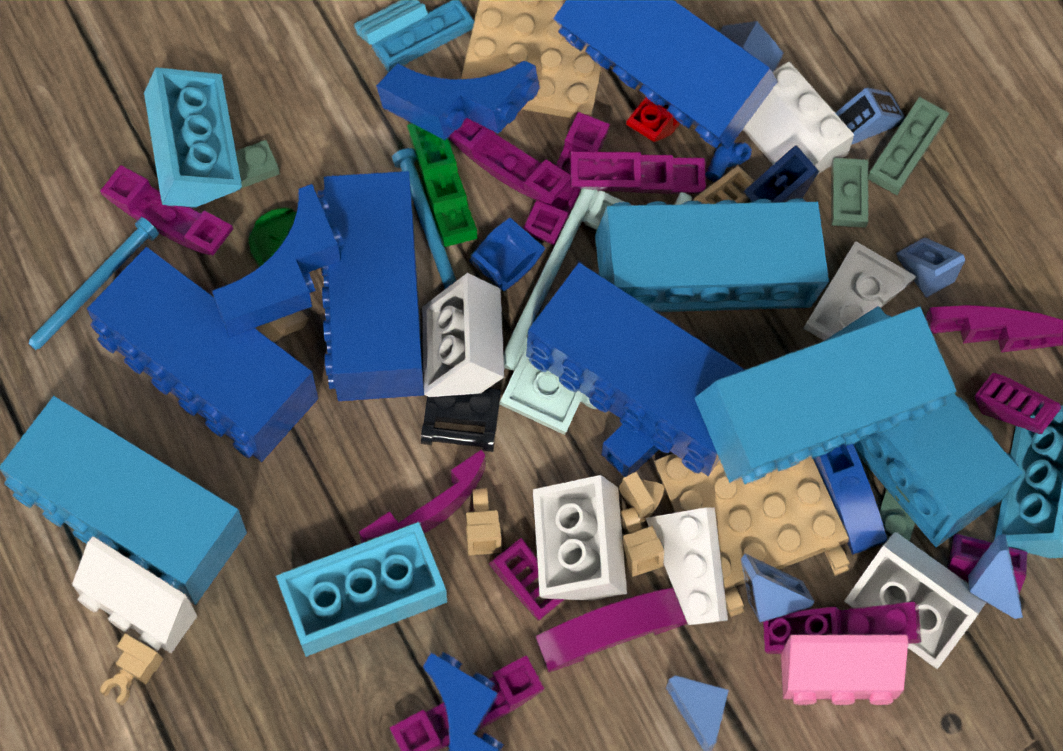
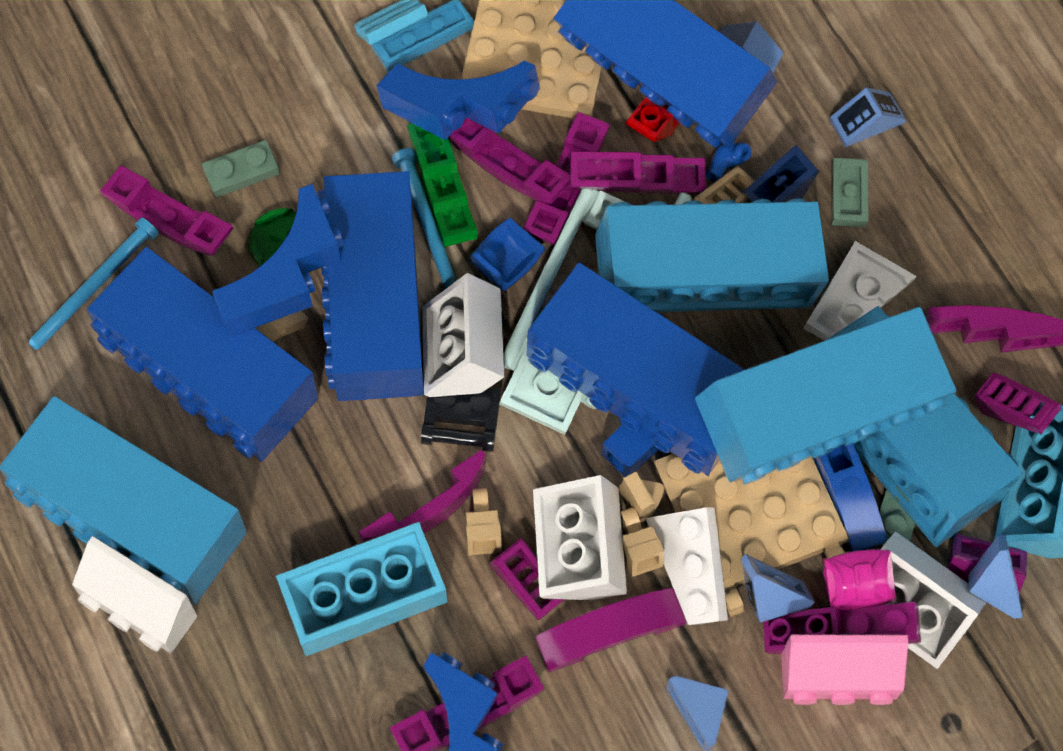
(135, 662): tan piece -> none
(191, 137): medium azure slope -> none
(798, 117): white slope -> none
(859, 579): none -> dark pink piece
(908, 146): sand green plate -> none
(932, 264): medium blue slope -> none

